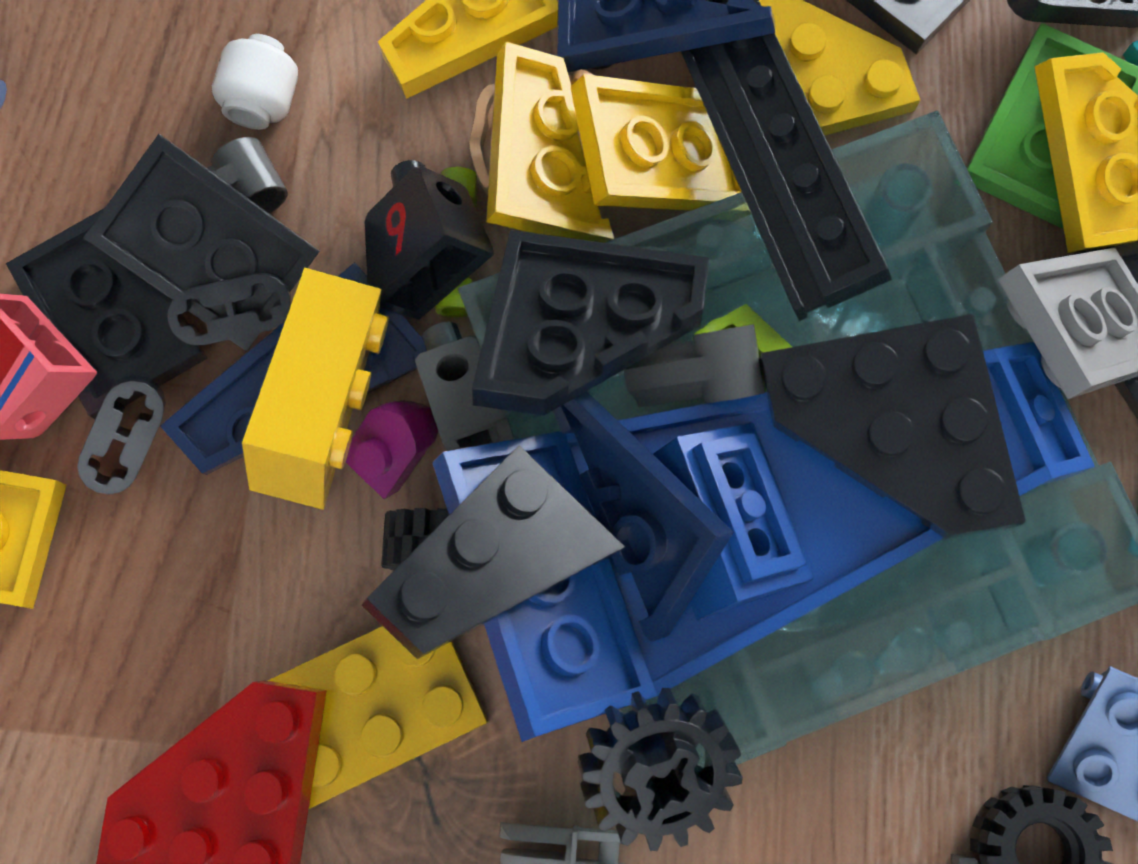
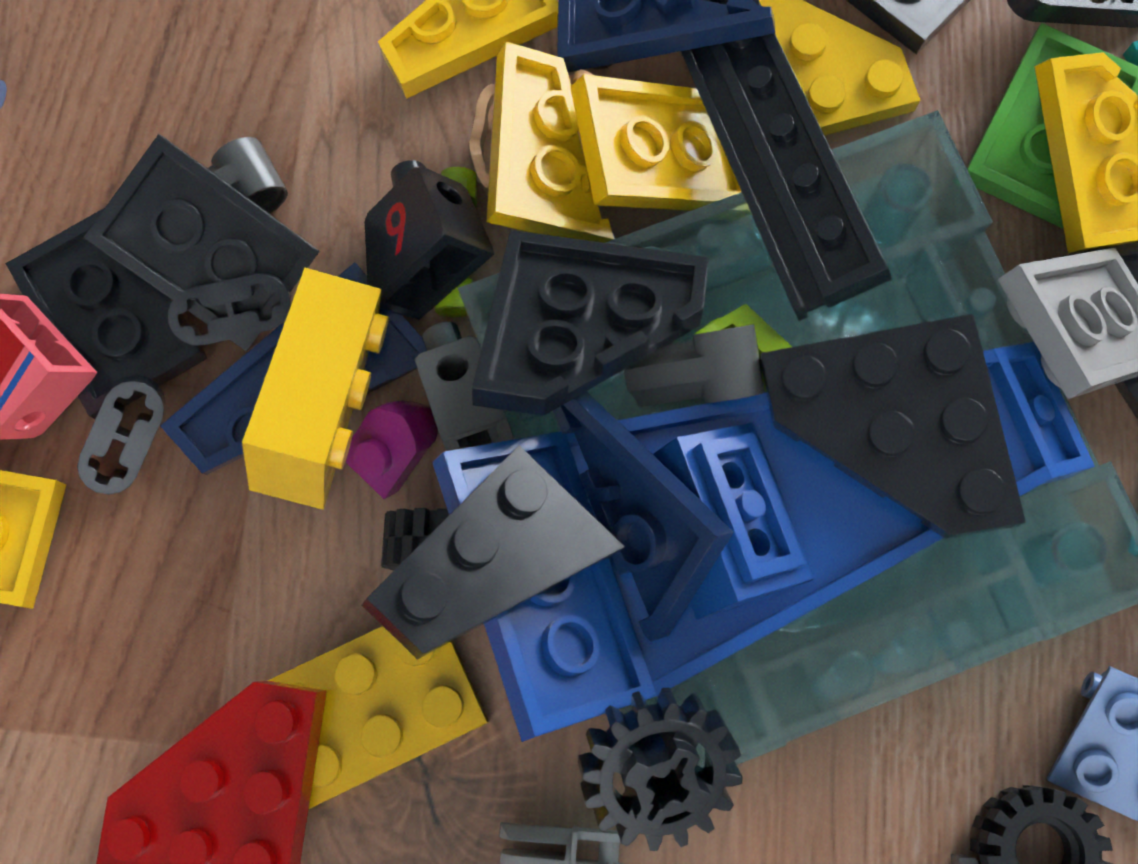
(255, 81): white head -> none

